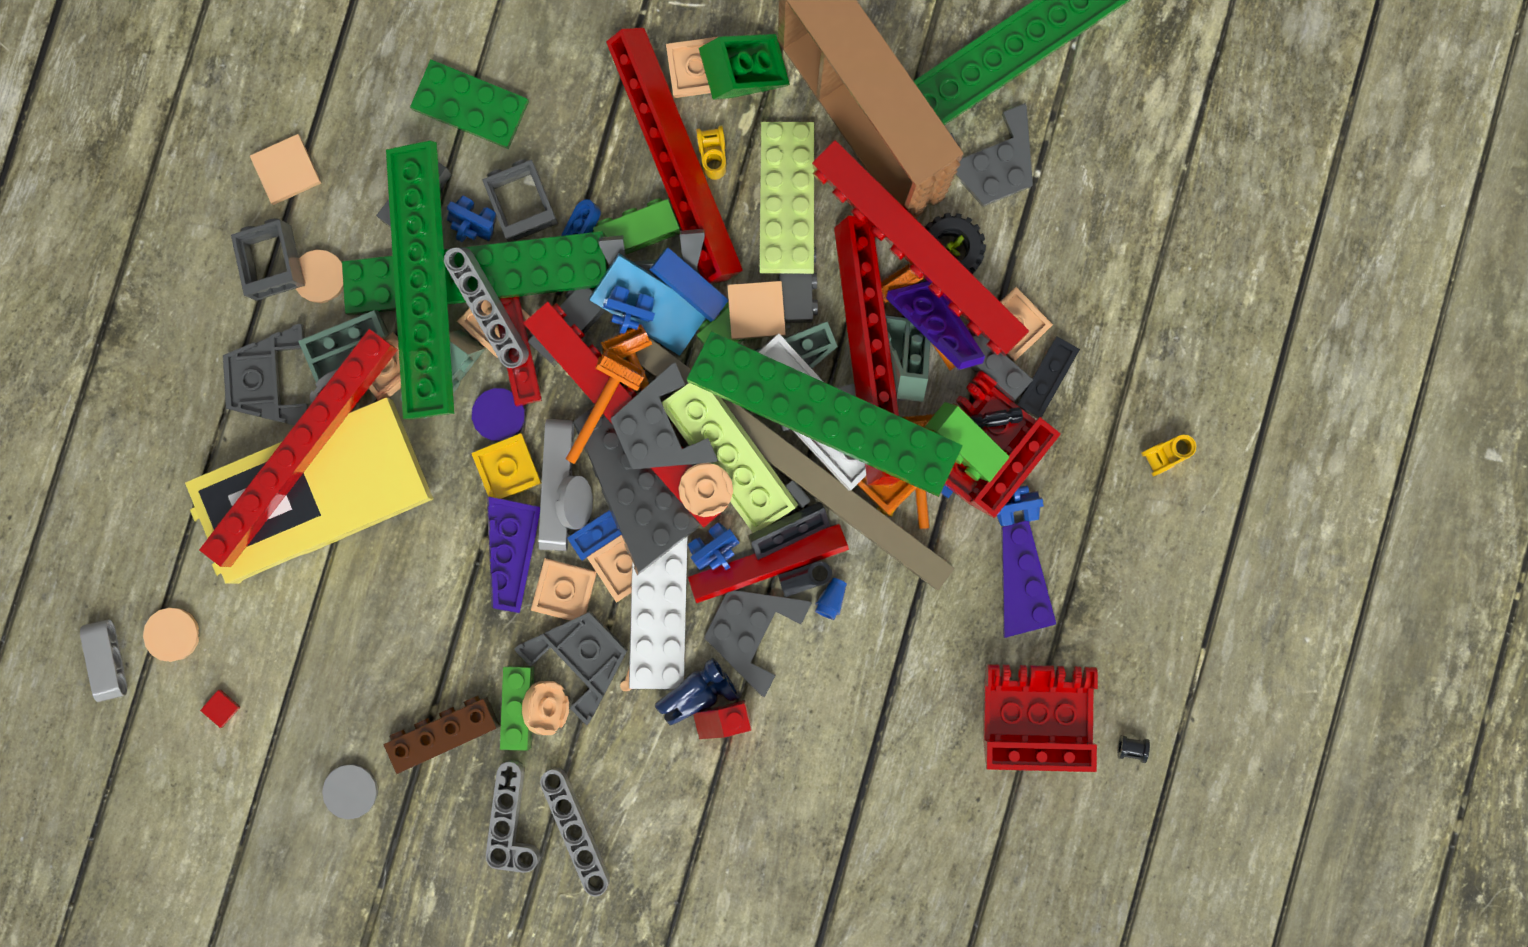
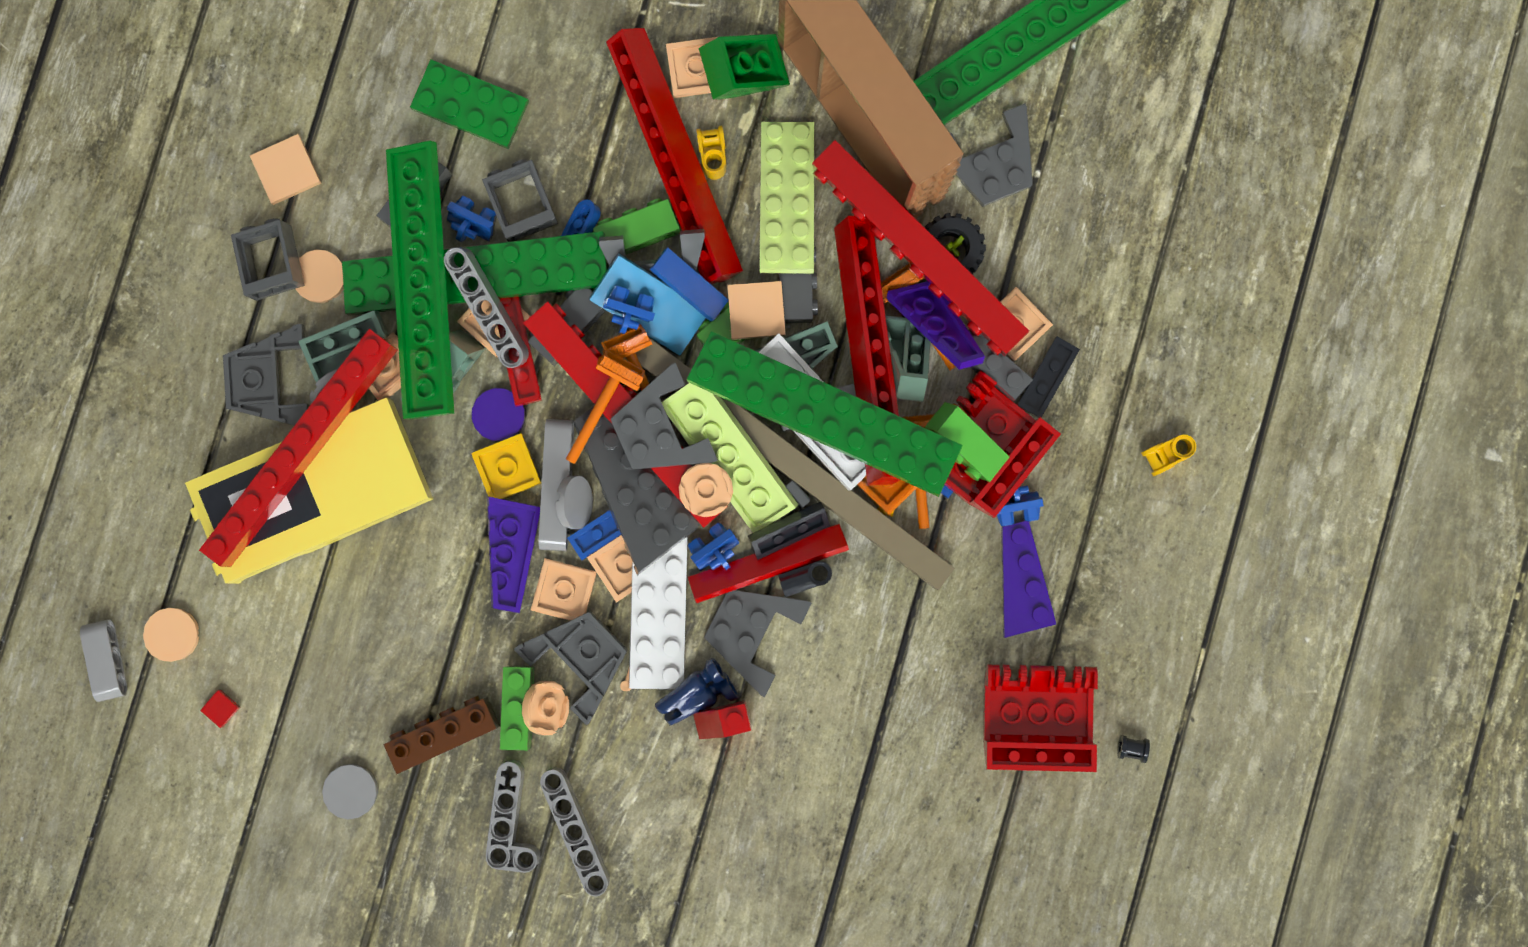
(831, 599): blue cone -> none
(998, 418): black axle -> none

